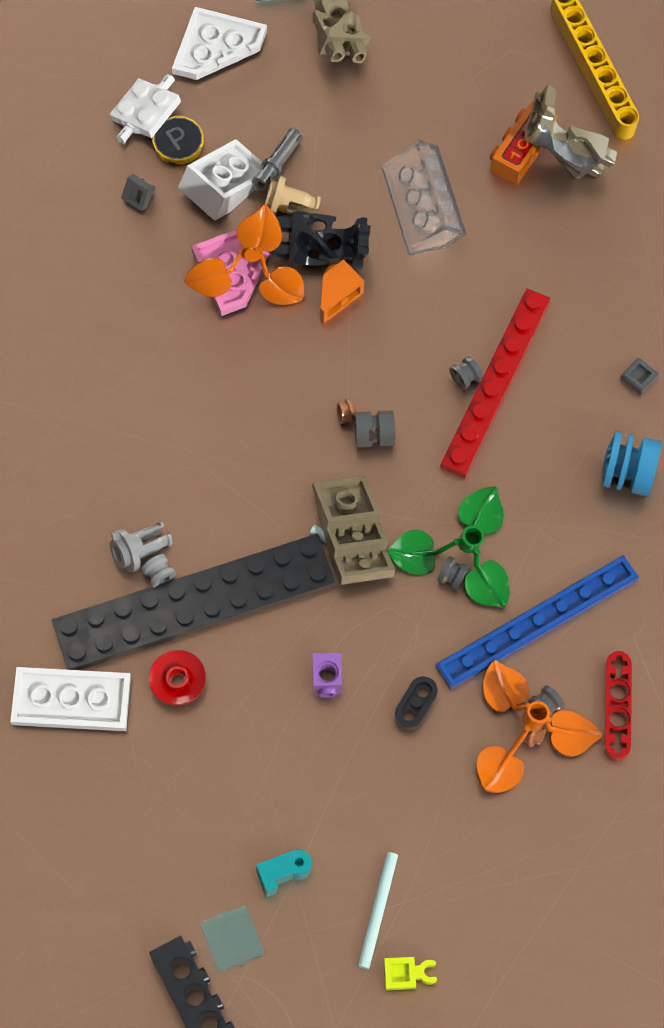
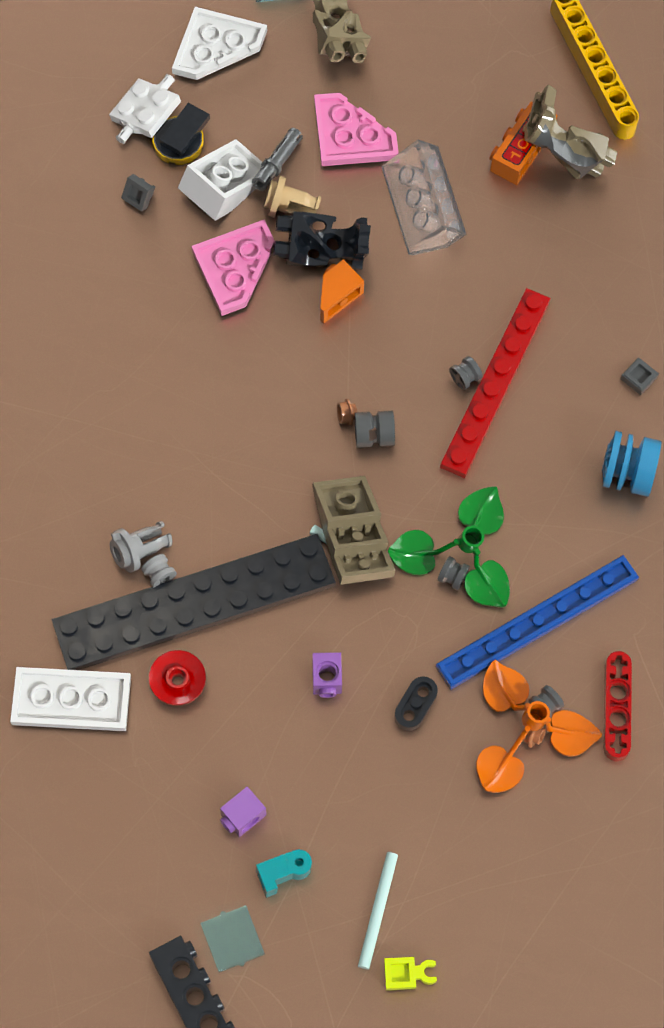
(185, 129): none -> black tile
(242, 812): none -> medium lavender brick
(256, 234): orange plant -> none
(350, 133): none -> bright pink plate

